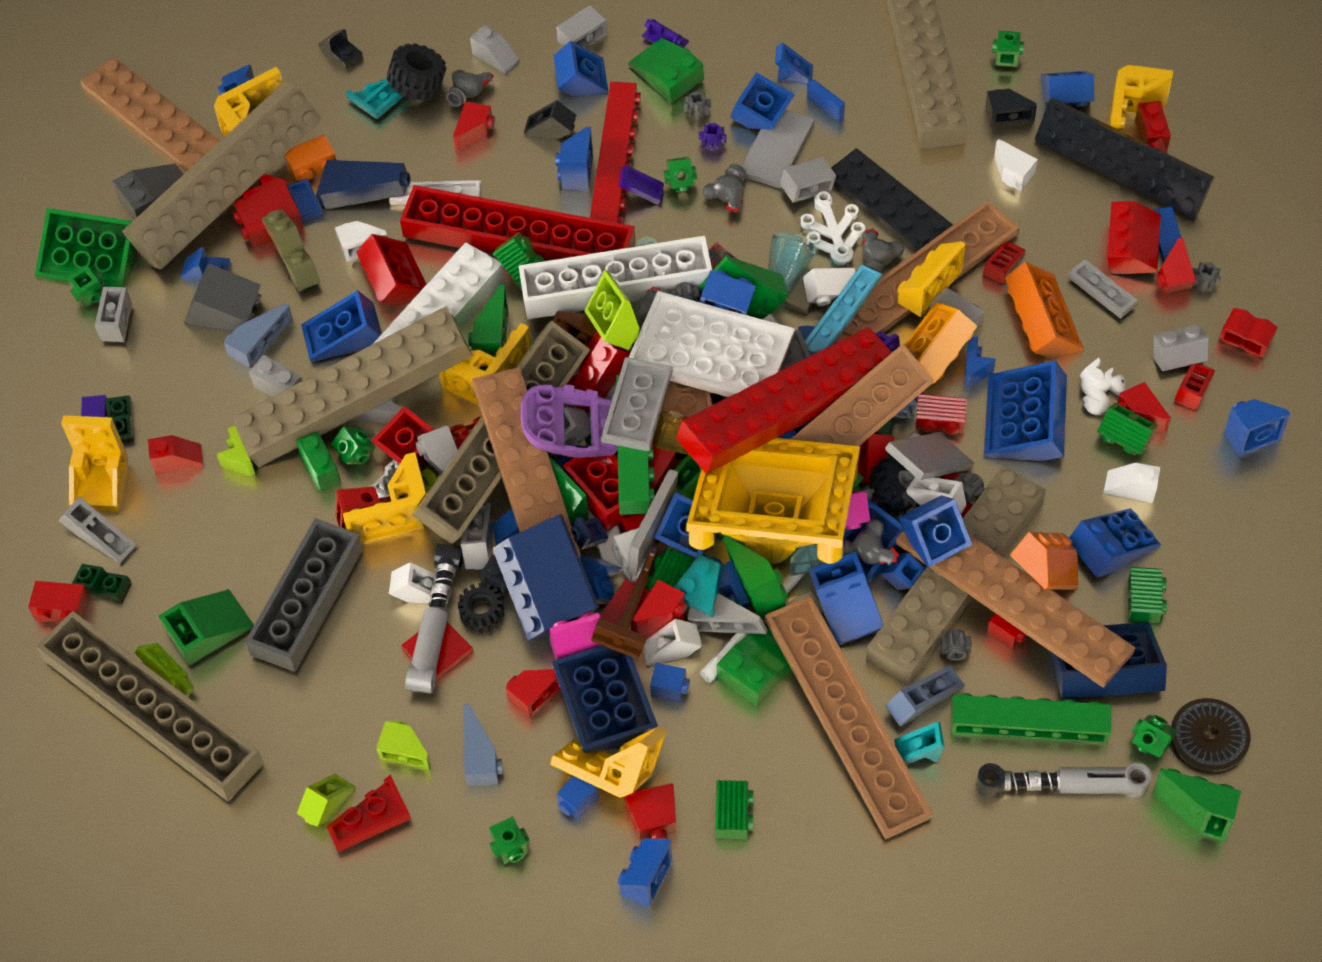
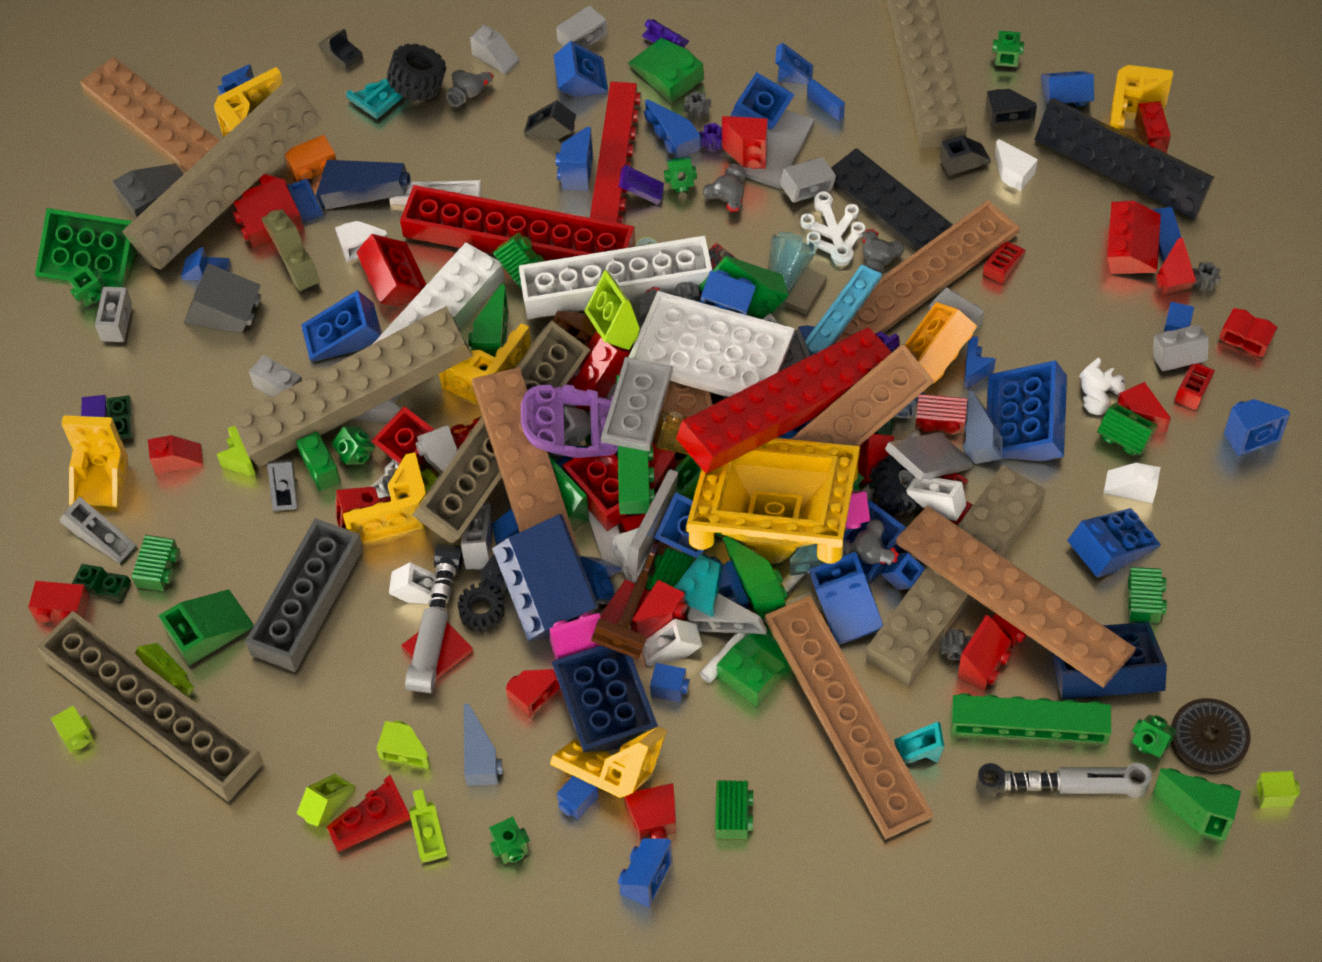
(73, 728): none -> lime brick
(155, 563): none -> green brick
(256, 335): sand blue slope -> none
(283, 485): none -> slope
(427, 829): none -> lime hinge
(473, 125): red slope -> none
(588, 532): dark blue bracket -> none
(676, 131): none -> blue slope
(746, 140): none -> red slope
(826, 284): white slope -> none
(924, 695): sand blue slope -> none
(932, 277): yellow slope -> none
(936, 530): blue slope -> none
(962, 154): none -> black slope
(972, 486): dark grey gear -> none
(982, 437): none -> sand blue slope
(984, 655): none -> red slope
(1043, 311): orange slope -> none
(1049, 559): orange slope -> none
(1102, 288): light grey plate -> none
(1178, 316): none -> blue brick
(1277, 789): none -> lime brick

